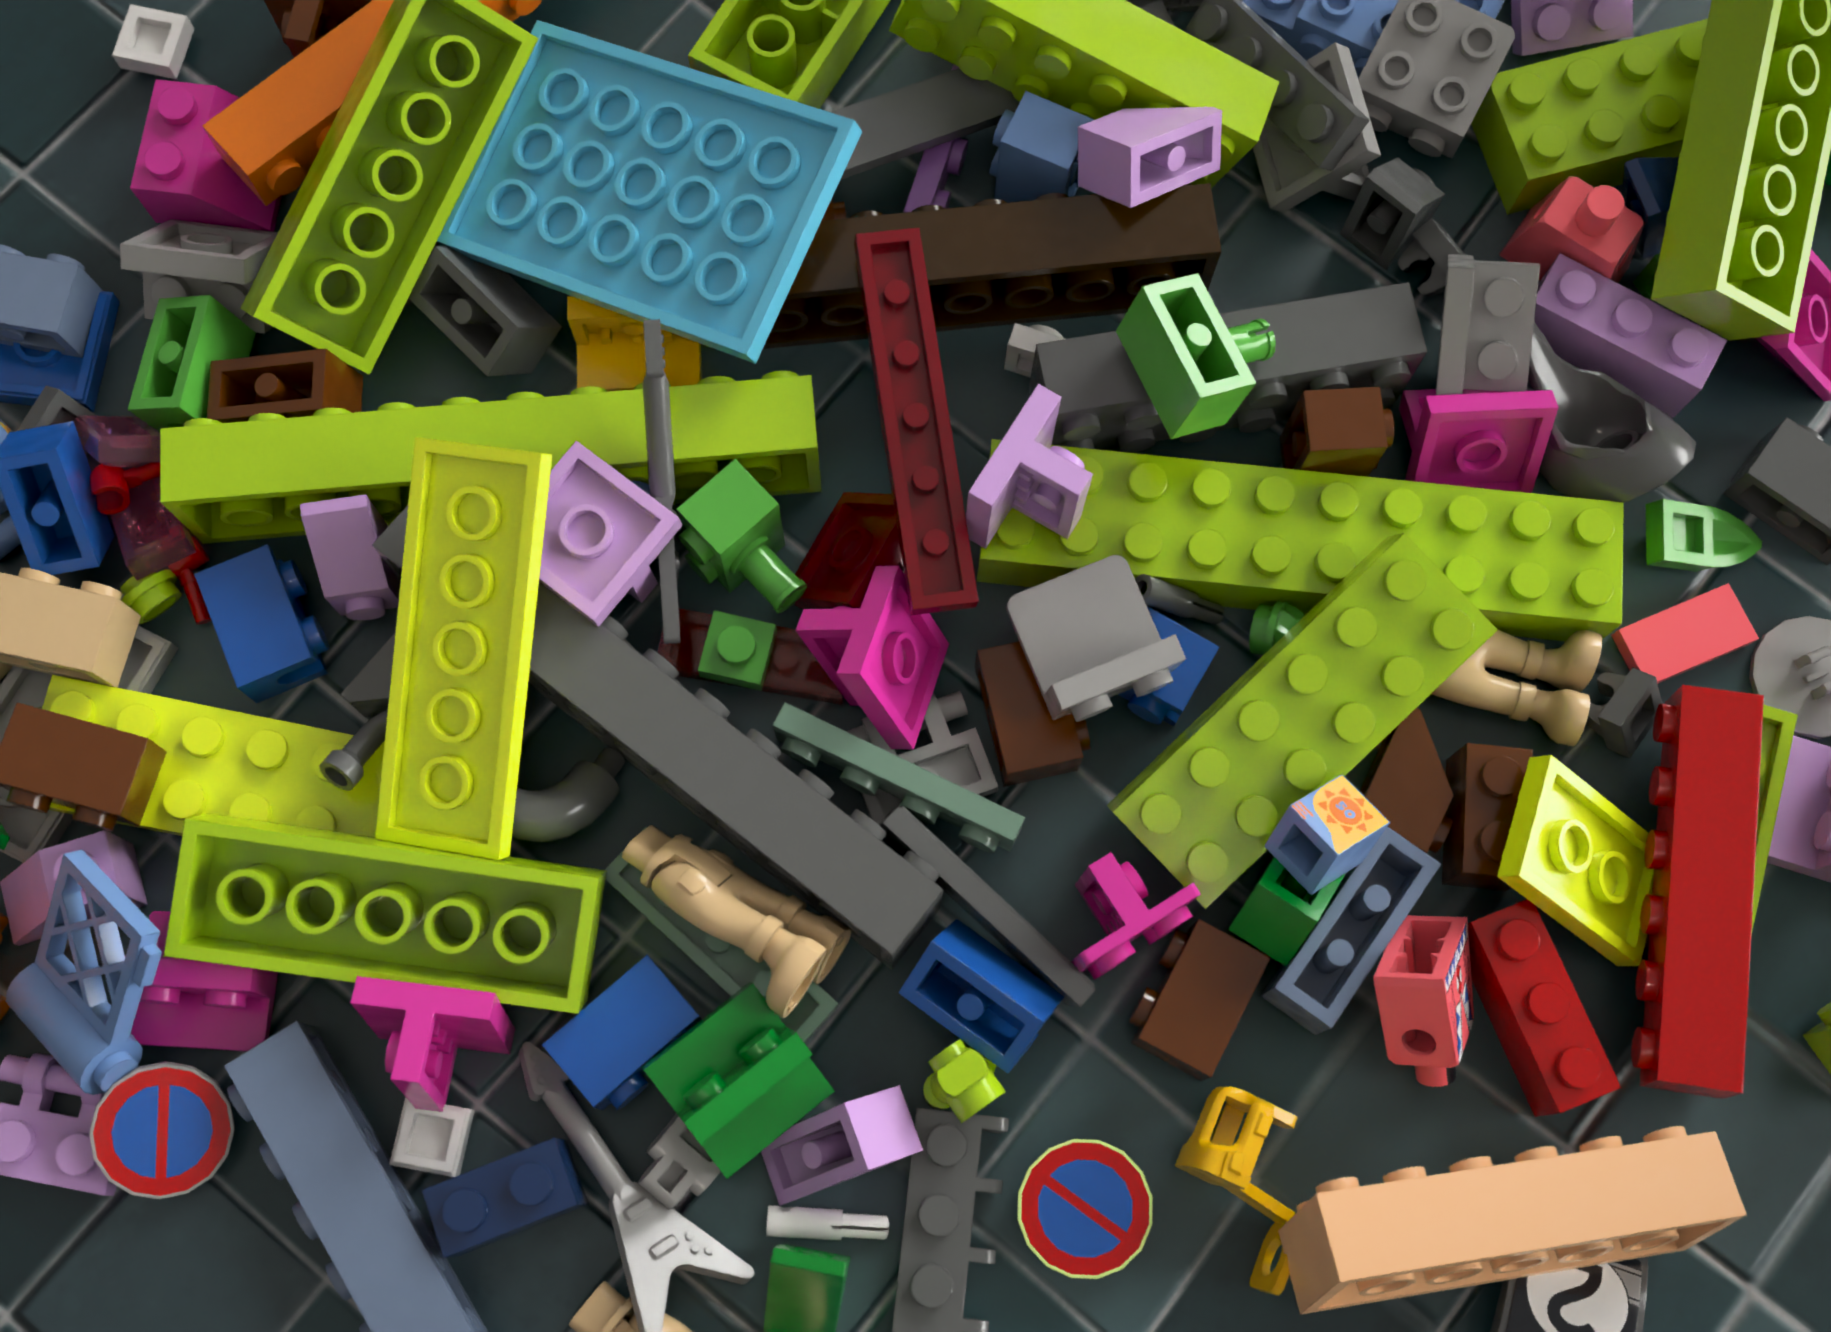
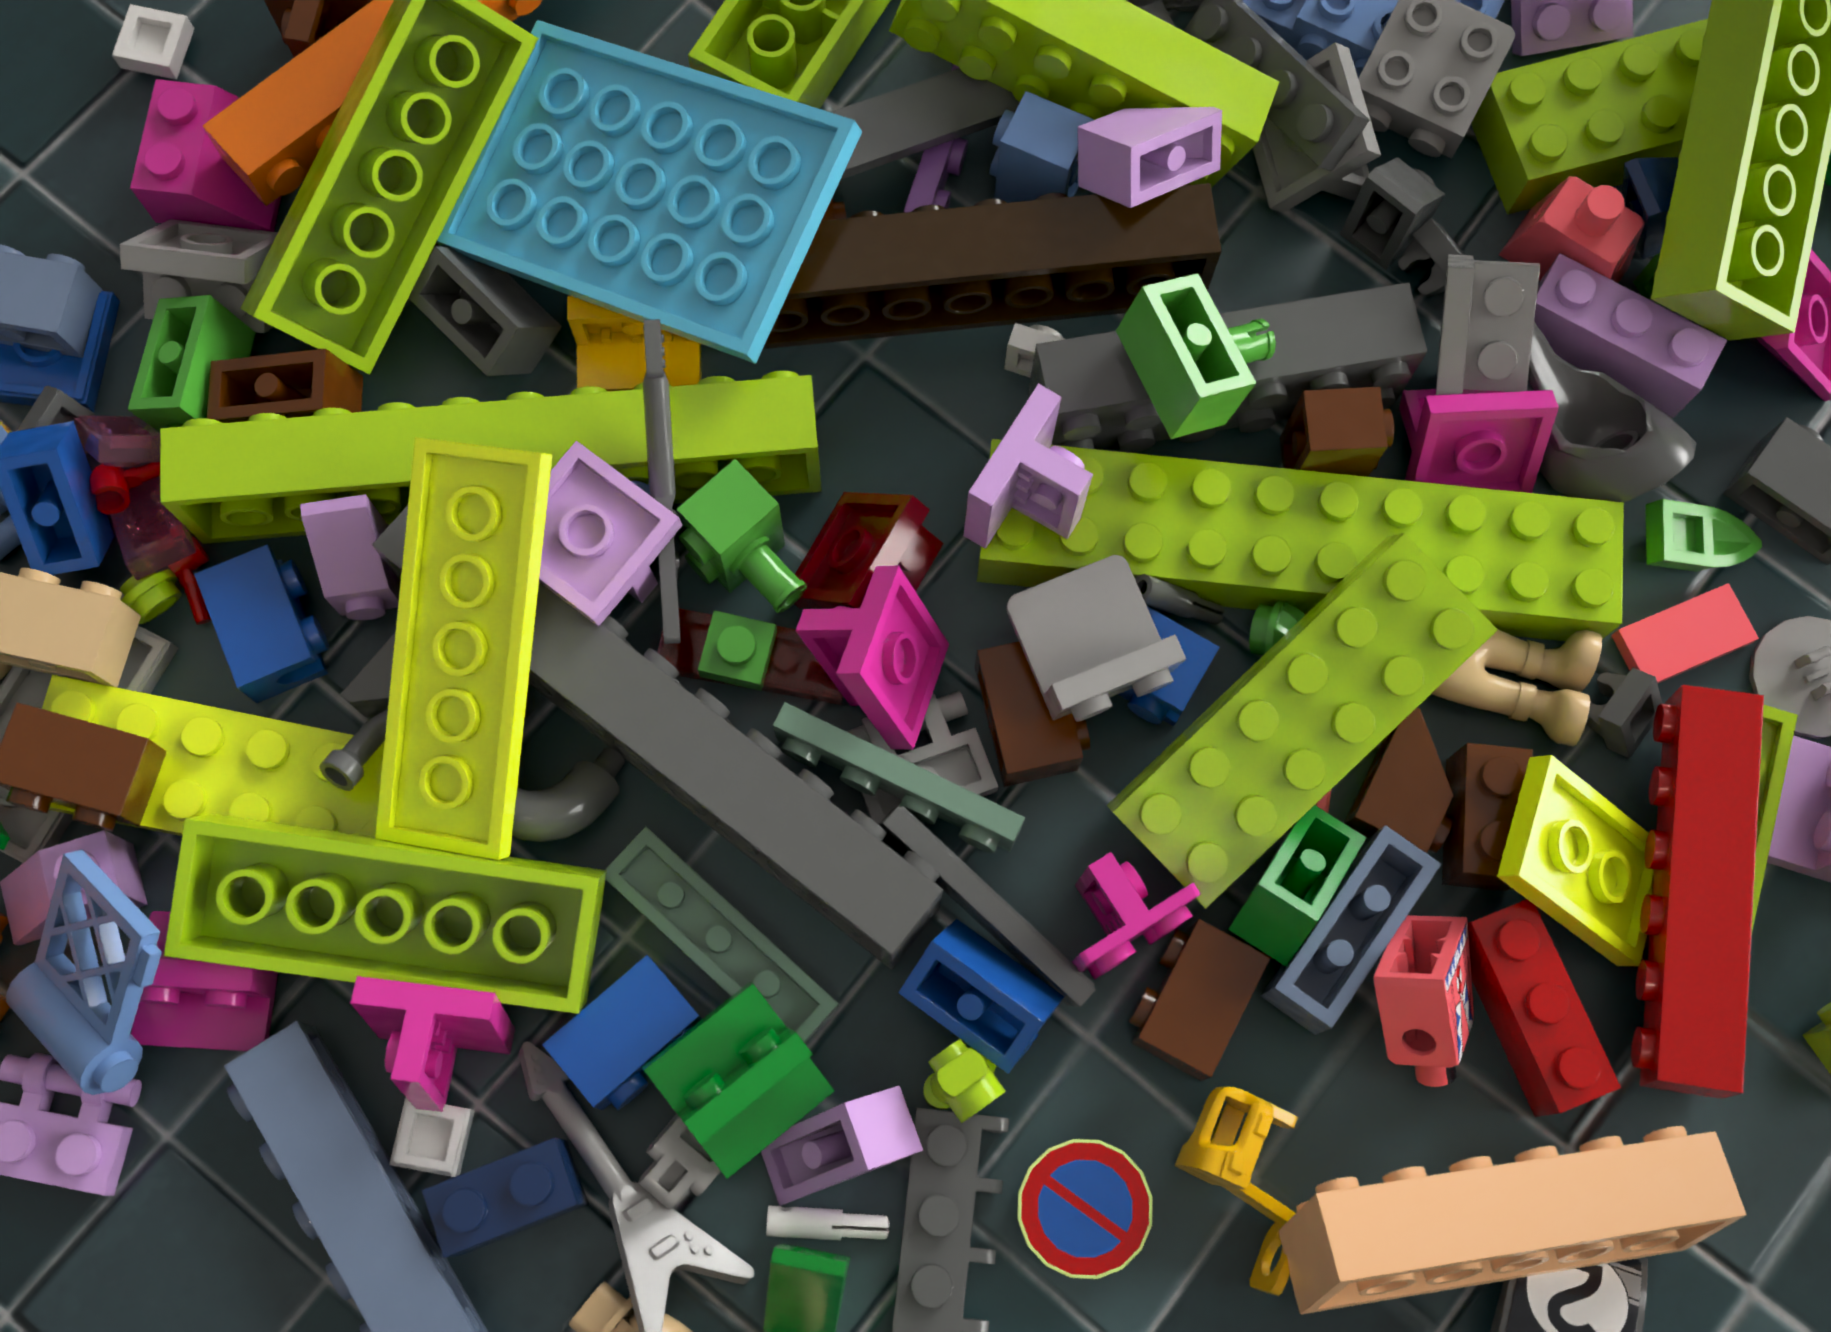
(162, 1130): piece -> none
(741, 911): tan piece -> none
(915, 422): dark red plate -> none
(1326, 834): medium blue brick -> none

